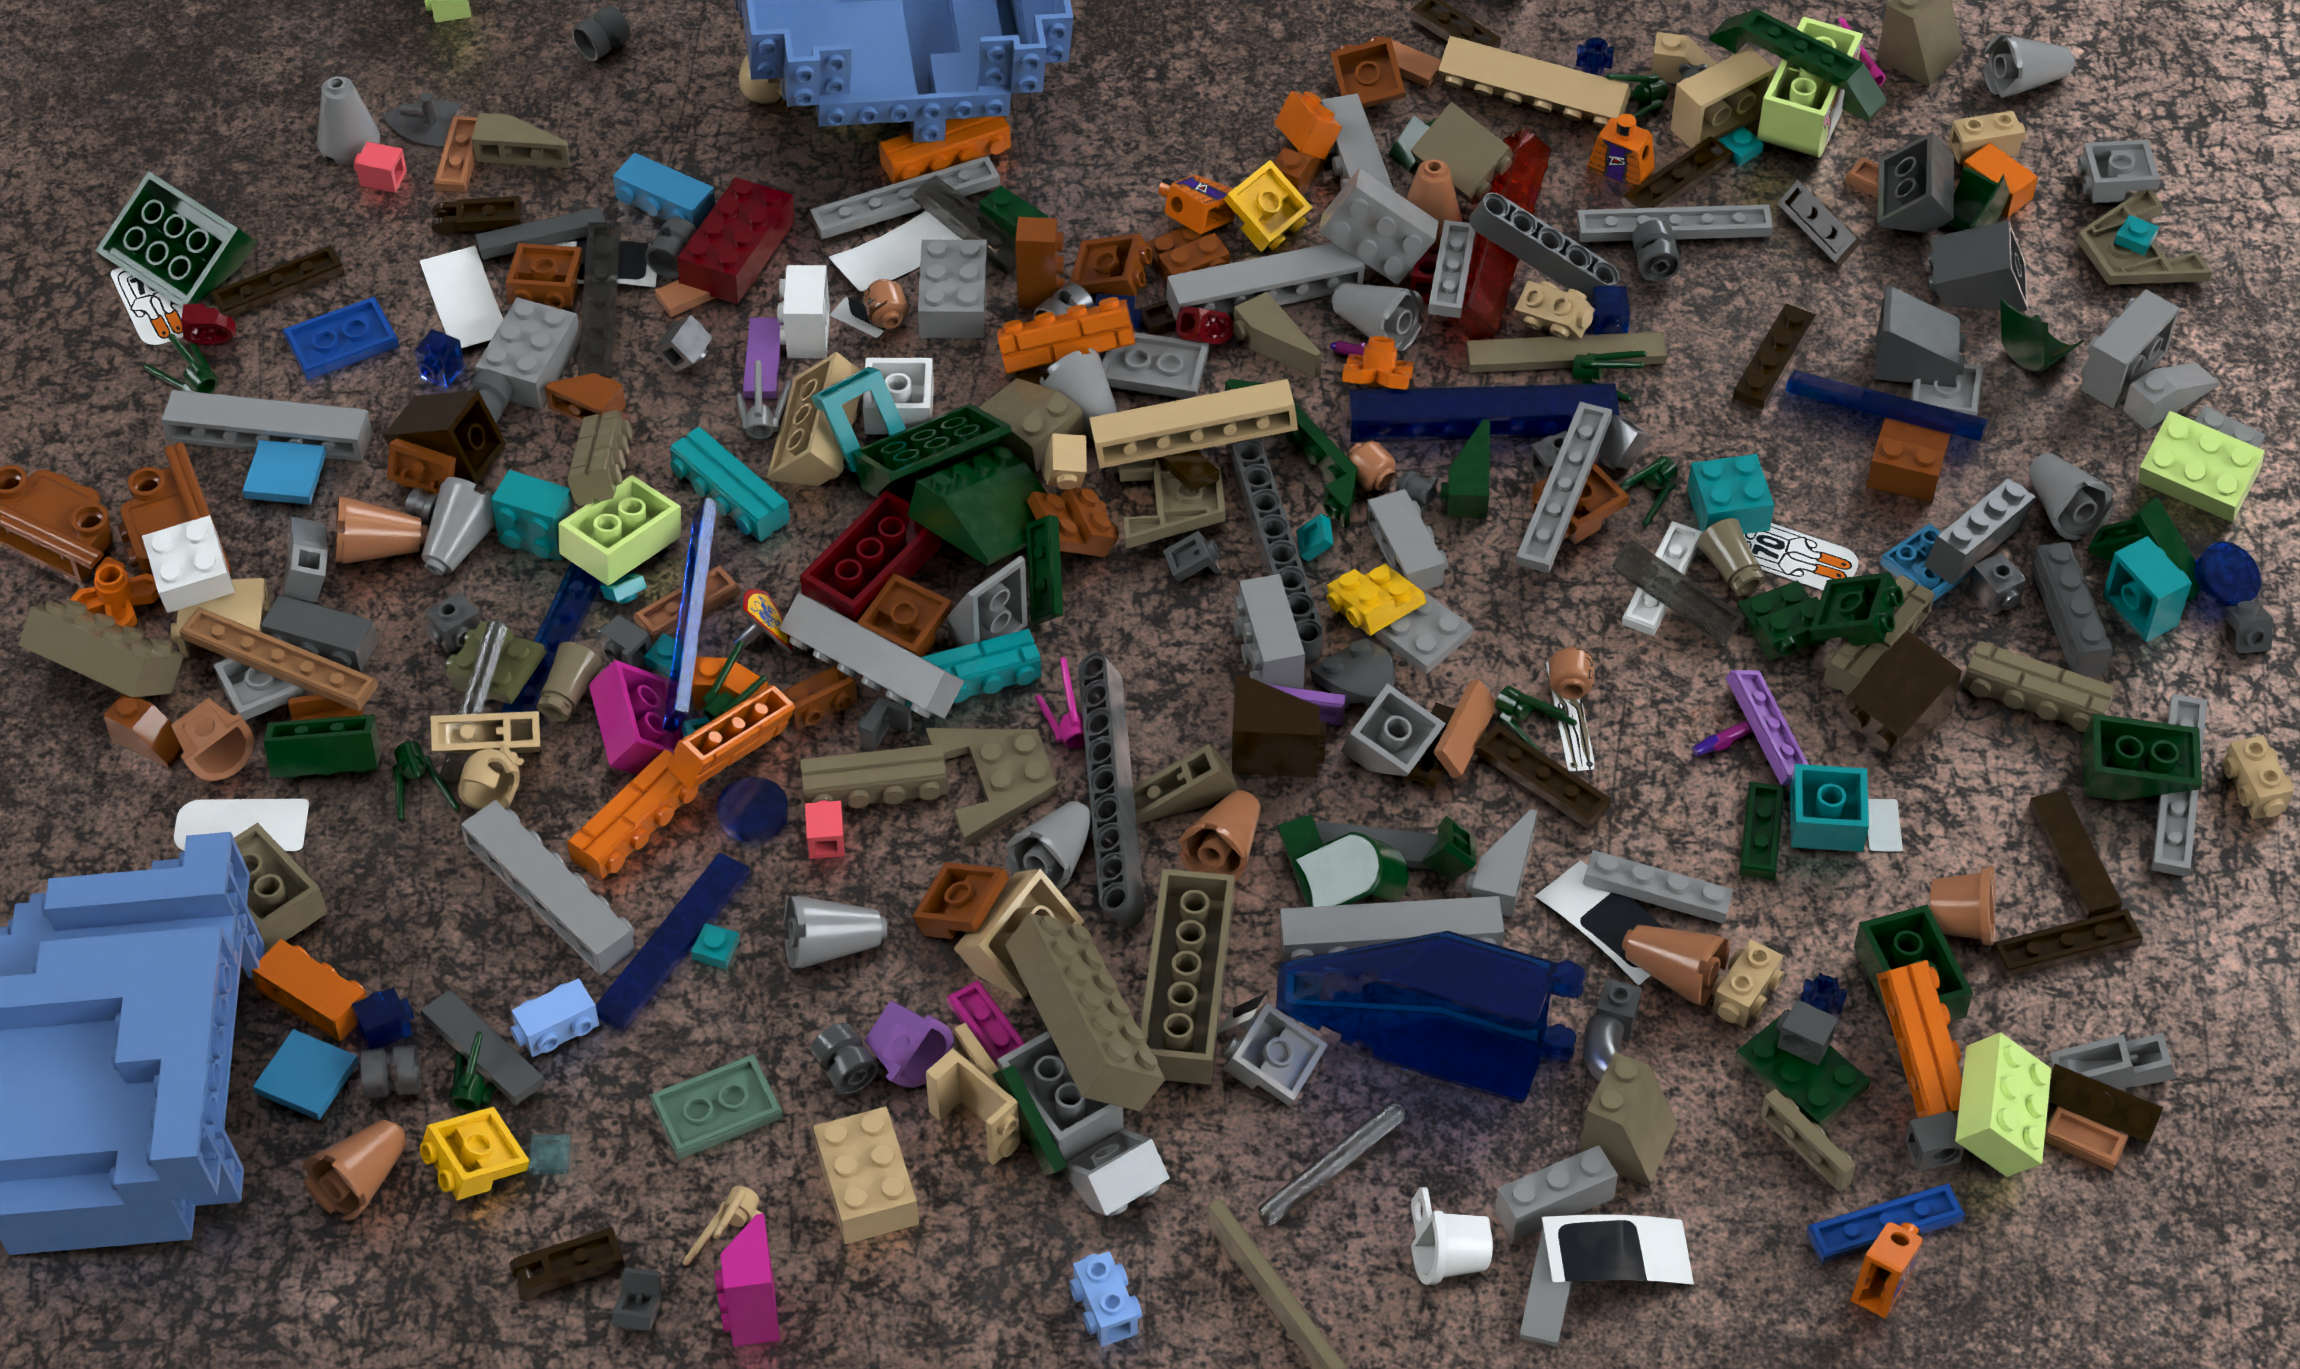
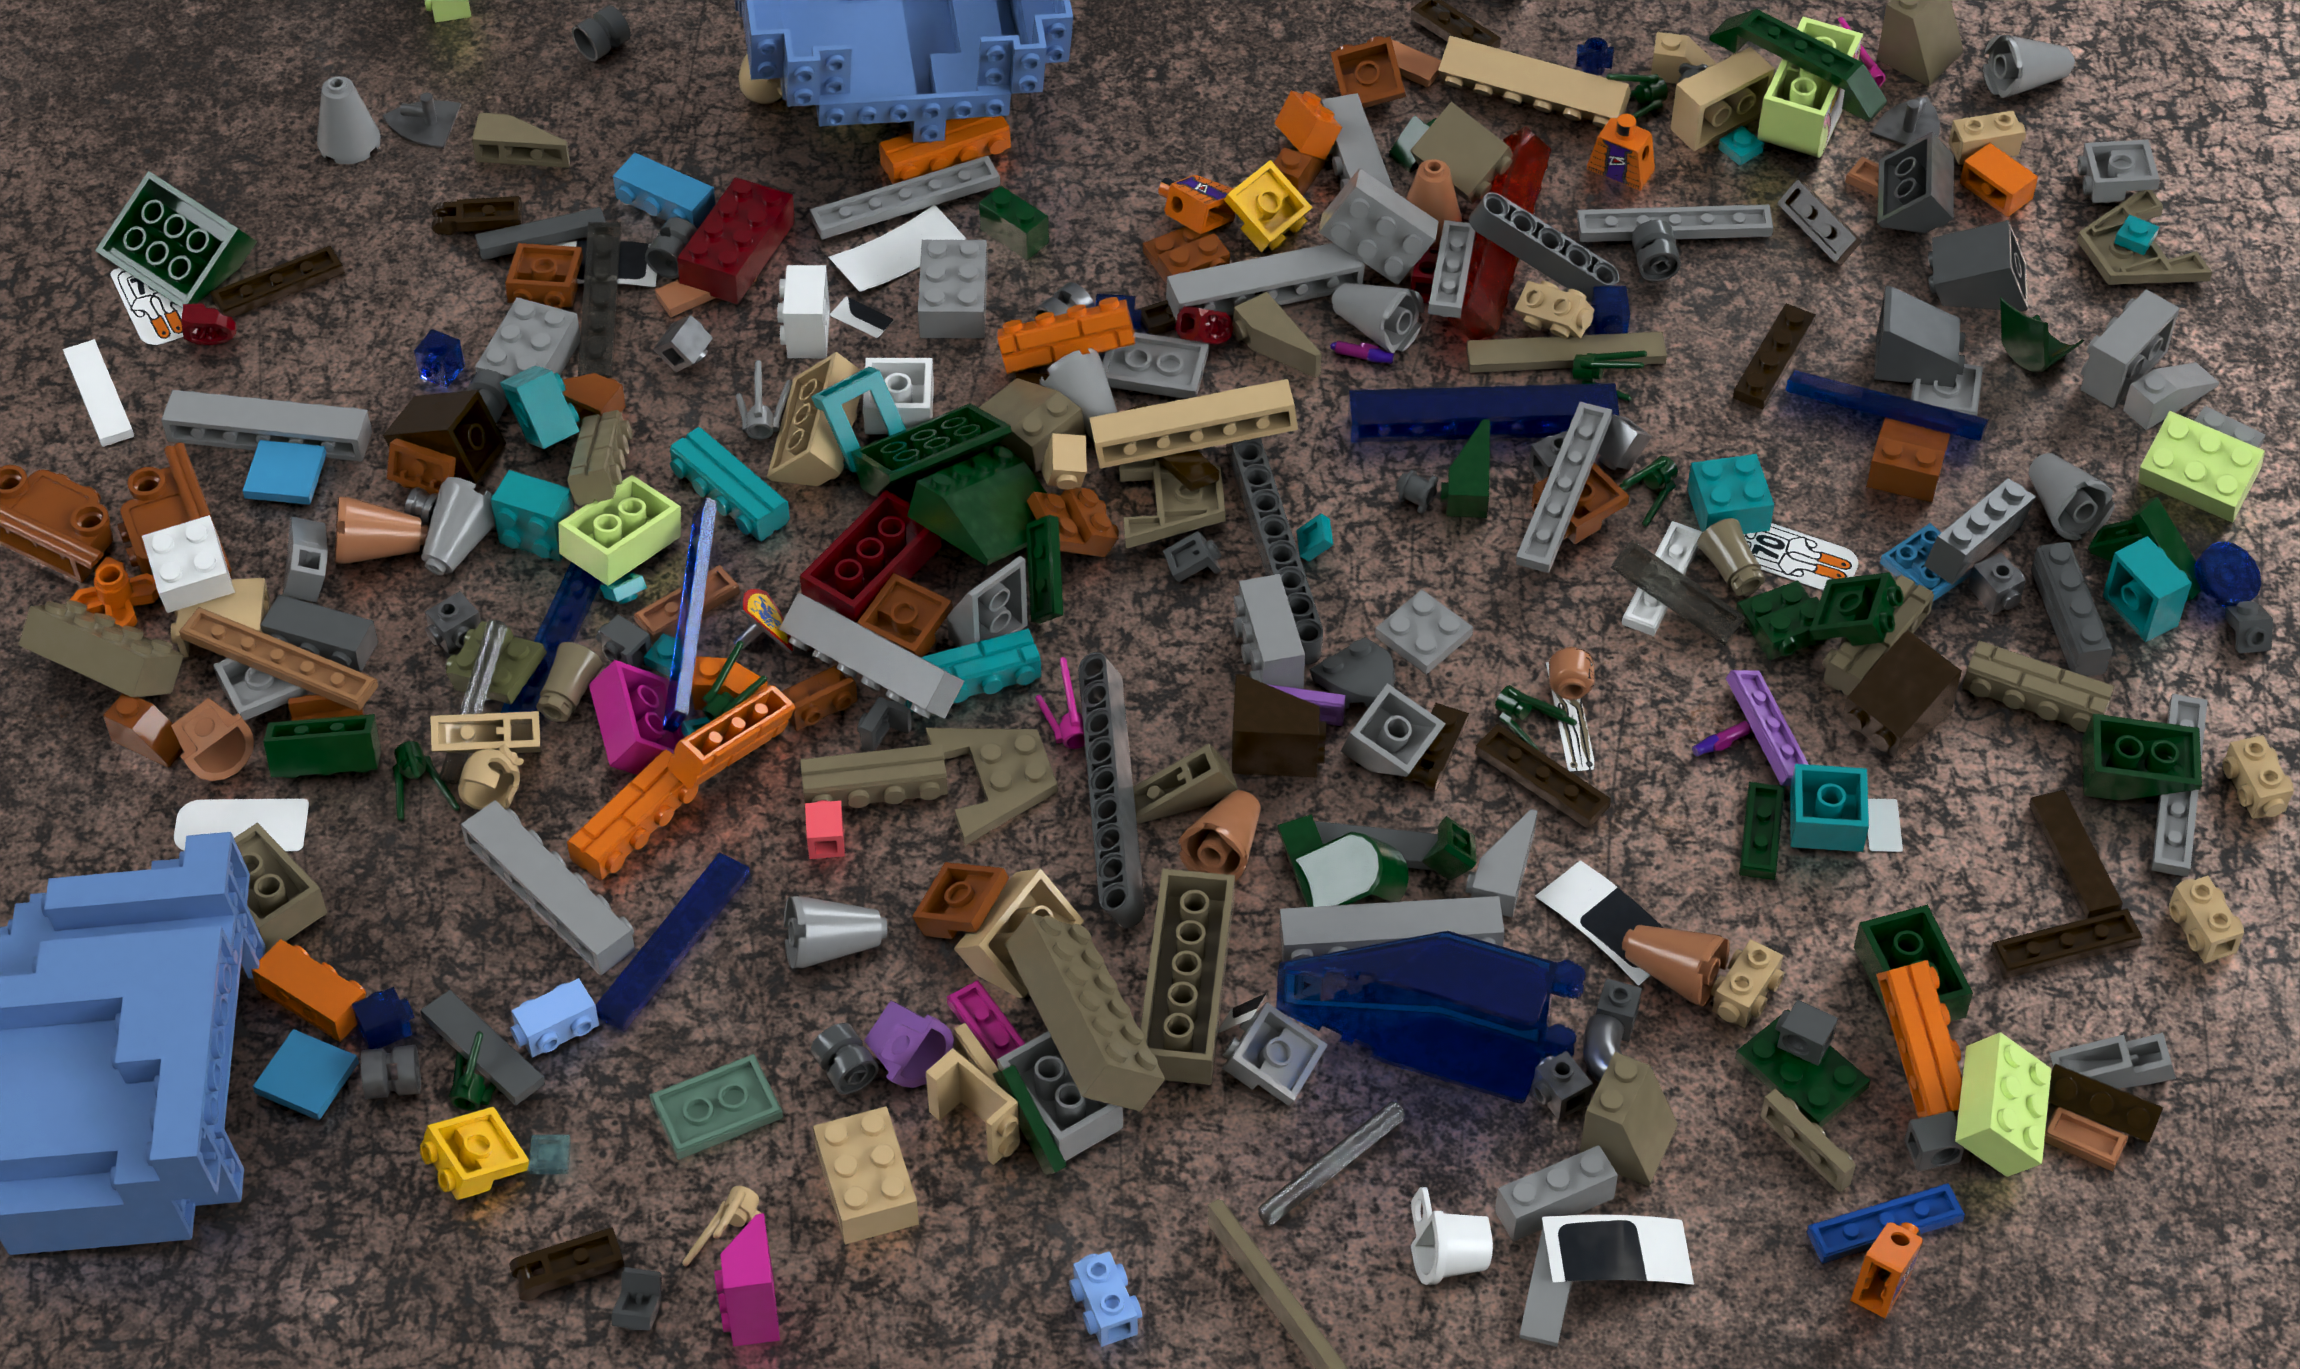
(98, 393): none -> white tile
(197, 377): dark green plant -> none
(340, 338): blue tile -> none
(354, 1168): nougat cone -> none
(380, 167): coral brick -> none
(457, 156): nougat tile -> none
(463, 296): white sticker -> none
(541, 406): none -> teal brick
(715, 946): teal plate -> none
(752, 808): clear blue tile -> none
(765, 346): medium lavender tile -> none
(884, 303): nougat head -> none
(967, 221): clear smoke plate -> none
(1038, 260): dark orange brick -> none
(1052, 843): light grey cone -> none
(1112, 265): dark orange plate -> none
(1116, 1172): slope -> none
(1323, 453): dark green slope -> none
(1373, 465): nougat head -> none
(1374, 598): yellow plate -> none
(1378, 366): orange plant -> none
(1406, 539): light grey brick -> none
(1465, 728): nougat tile -> none
(1561, 1085): none -> flat silver brick
(1658, 886): light grey plate -> none
(1679, 175): dark brown tile -> none
(1824, 994): clear blue gear -> none
(1908, 122): none -> flat silver shield
(1966, 905): nougat container -> none
(1978, 200): dark green piece -> none
(2206, 919): none -> tan brick

